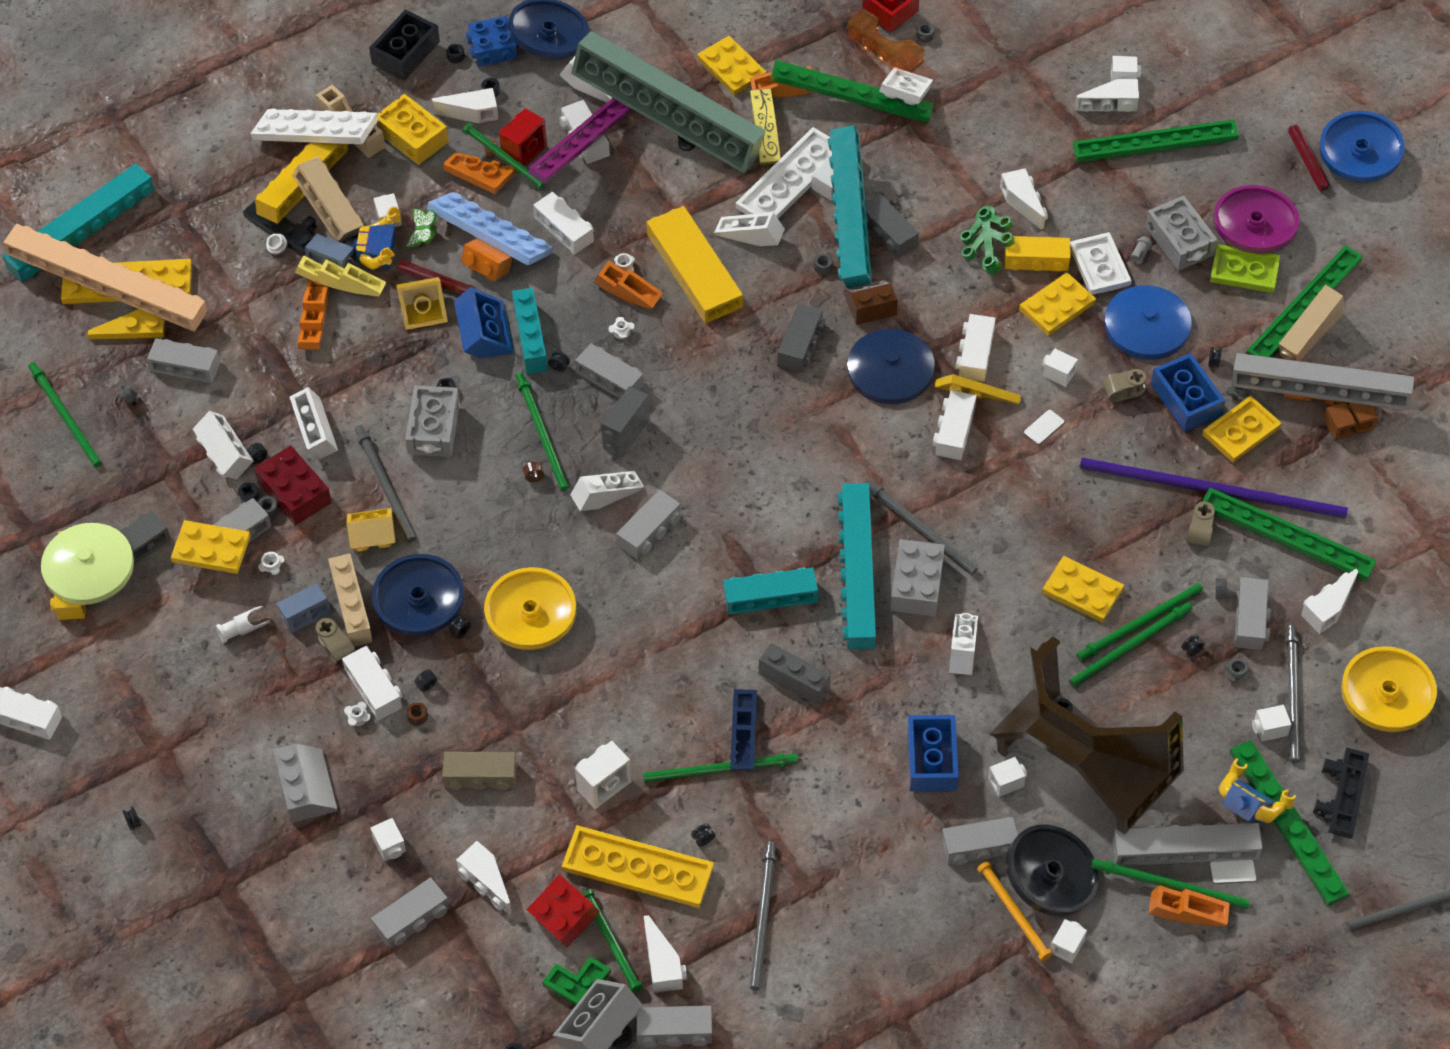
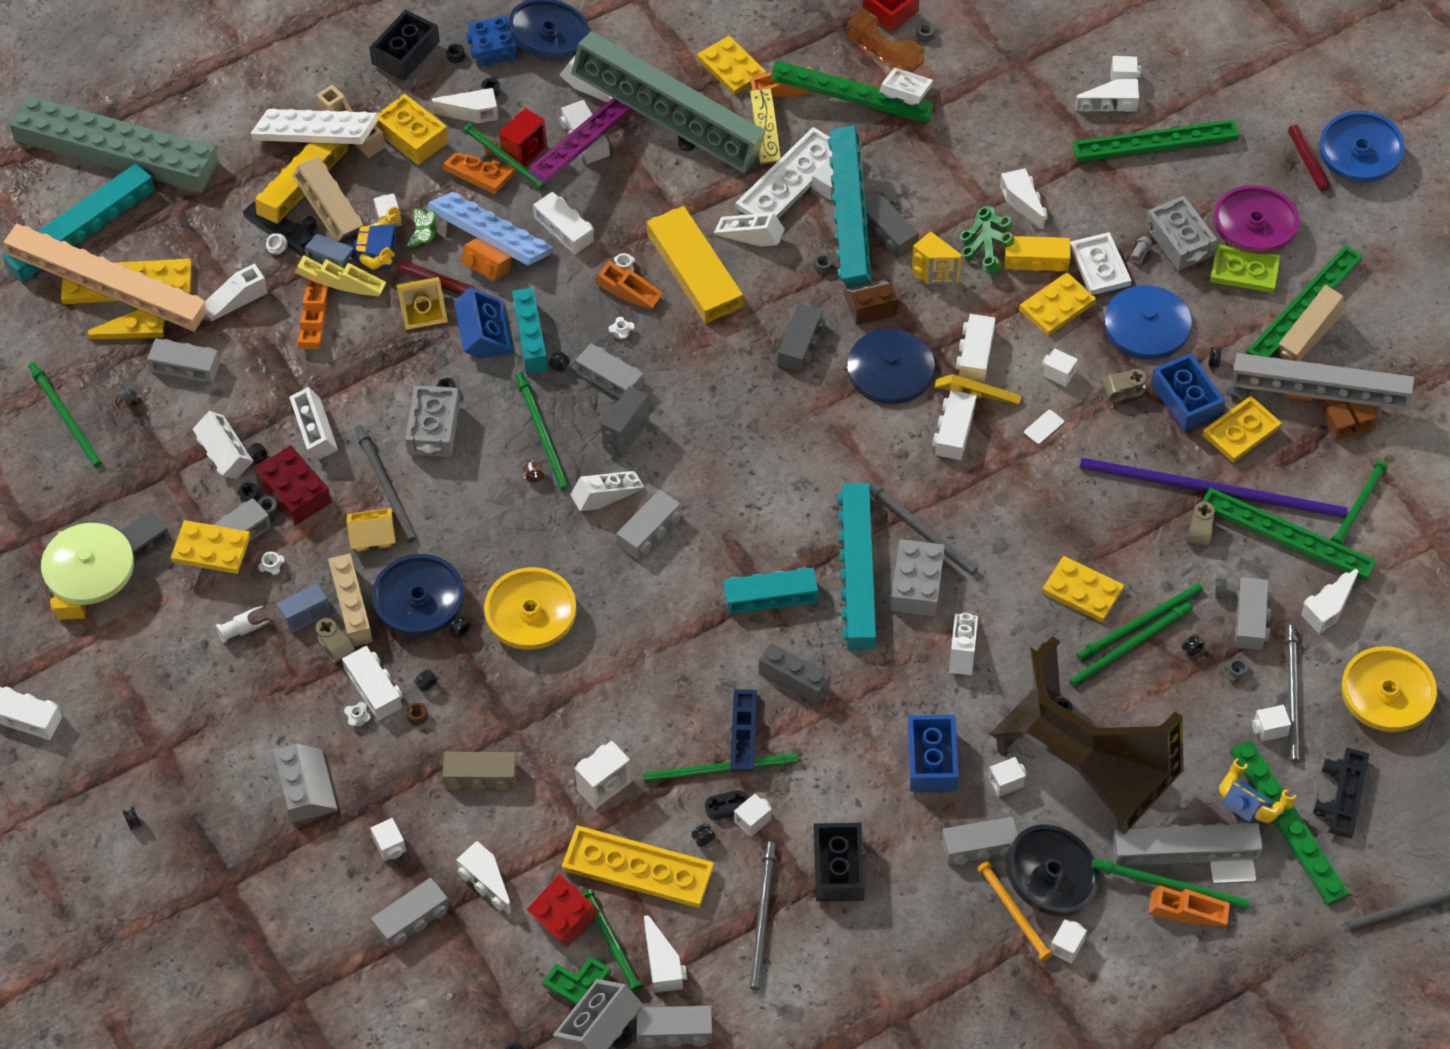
(114, 143): none -> sand green brick
(236, 291): none -> white slope
(726, 804): none -> black beam
(753, 815): none -> white brick
(838, 862): none -> black brick
(936, 261): none -> yellow slope
(1380, 467): none -> green bar

